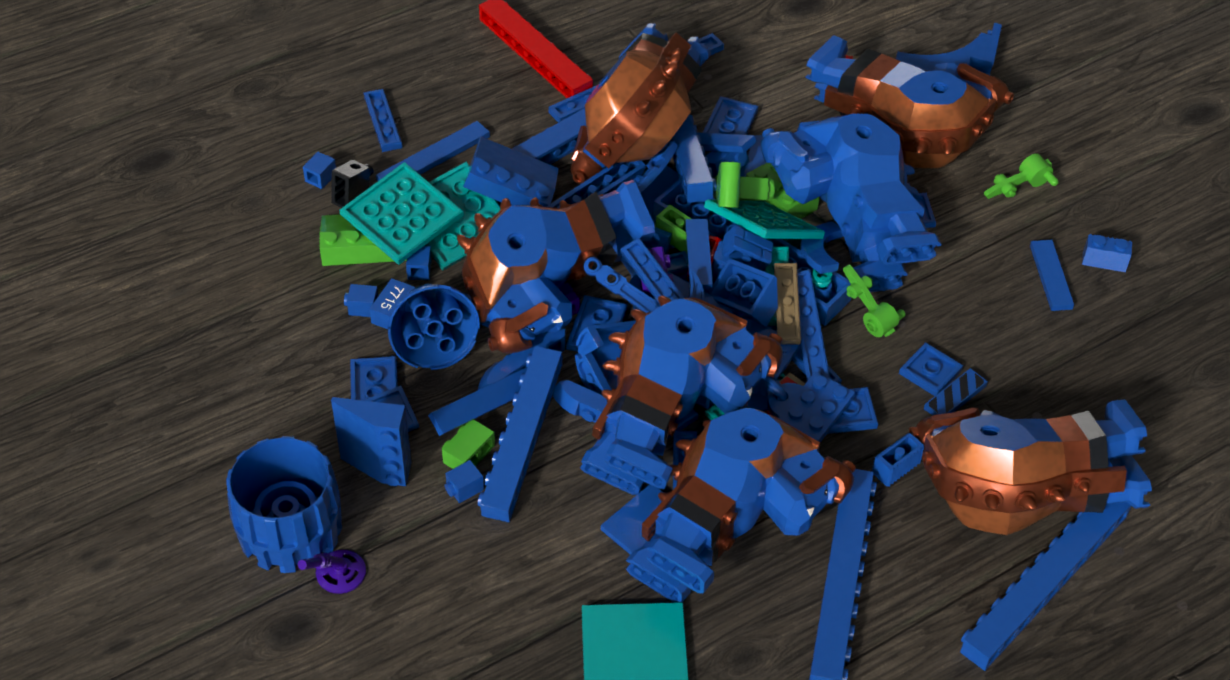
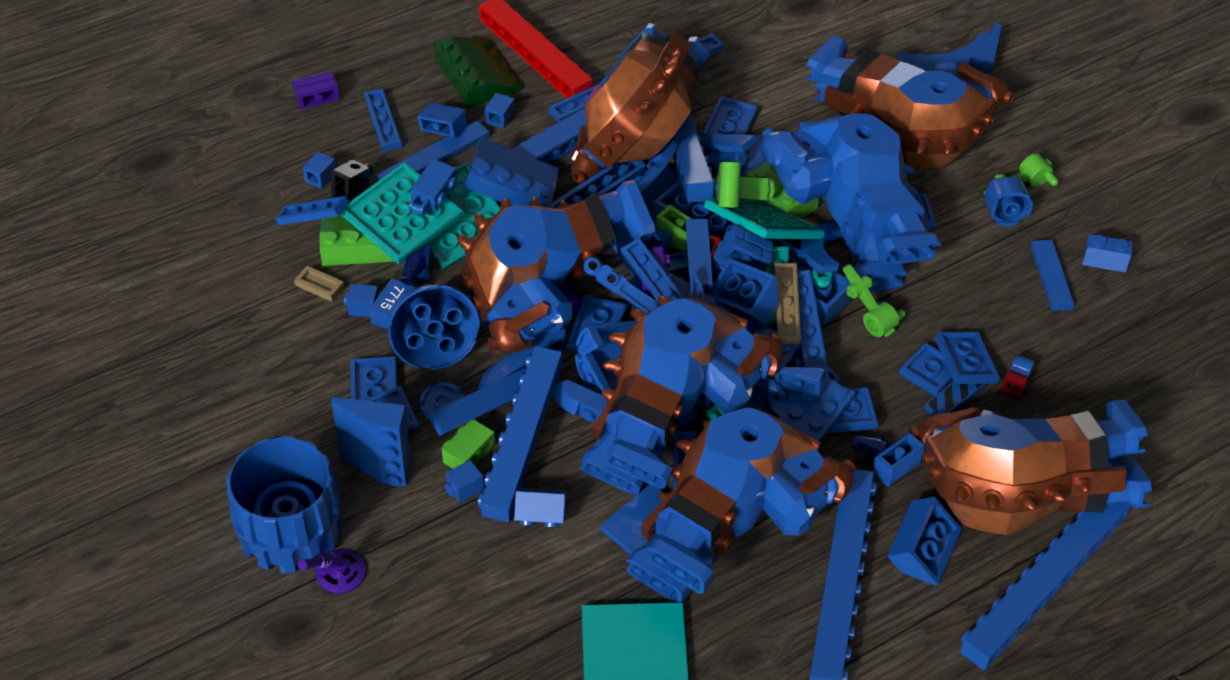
(312, 210): none -> blue tile
(315, 90): none -> dark purple brick
(319, 283): none -> dark tan tile
(413, 267): none -> clear blue cone
(432, 187): none -> blue brick
(439, 396): none -> blue tile
(442, 120): none -> blue brick
(475, 69): none -> dark green slope
(500, 110): none -> blue brick
(540, 506): none -> brick
(801, 379): none -> blue slope
(870, 445): none -> clear blue cone
(924, 541): none -> blue slope
(967, 358): none -> blue tile
(1008, 201): none -> blue brick
(1017, 375): none -> leg

